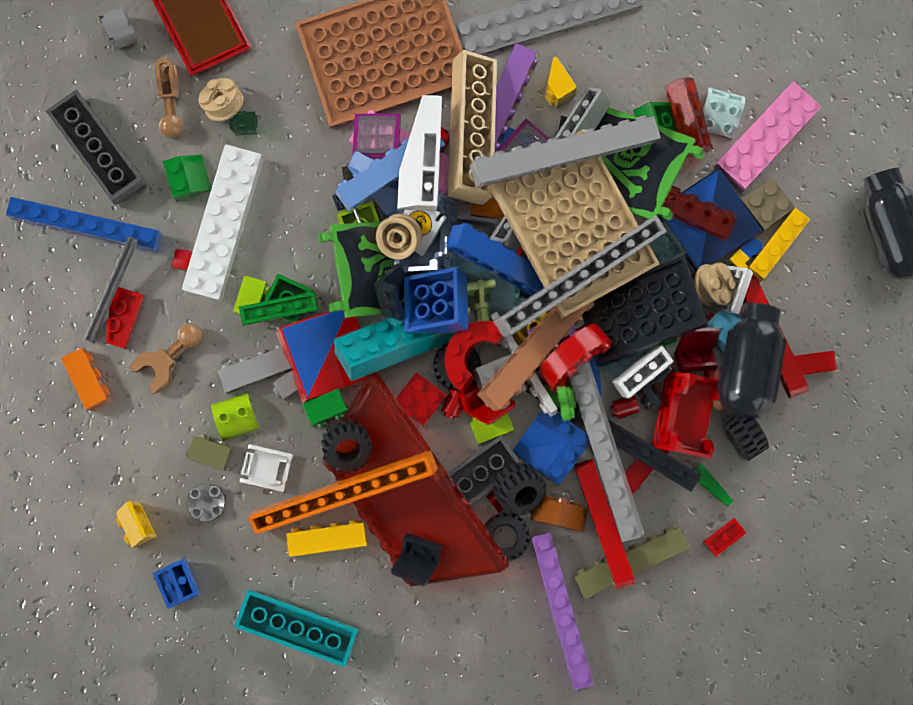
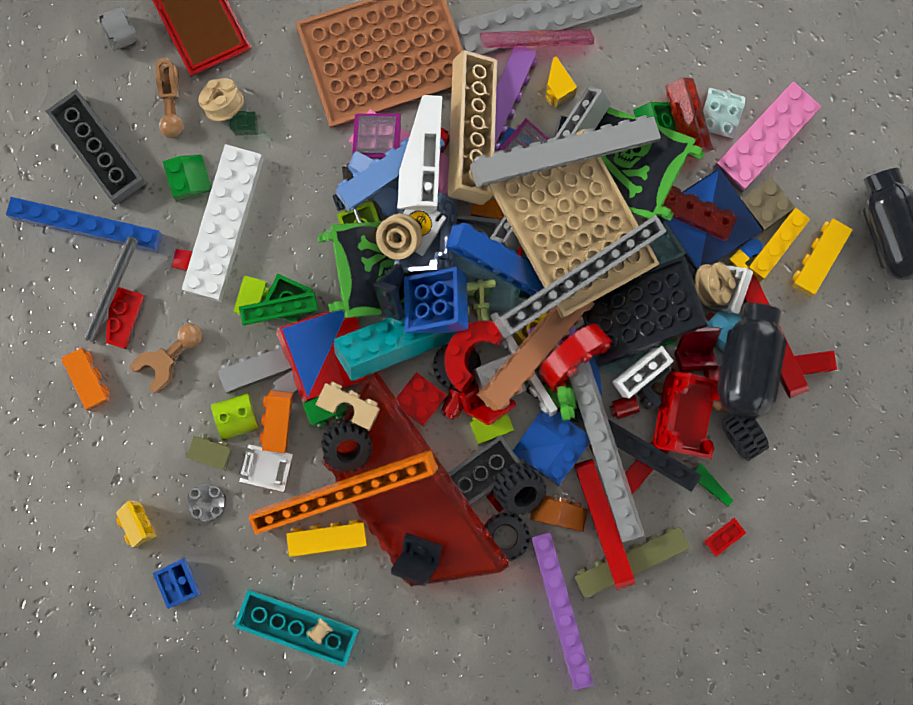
(276, 421): none -> orange brick
(320, 631): none -> tan bush
(333, 396): none -> tan arch
(536, 38): none -> clear pink tile
(822, 257): none -> yellow brick

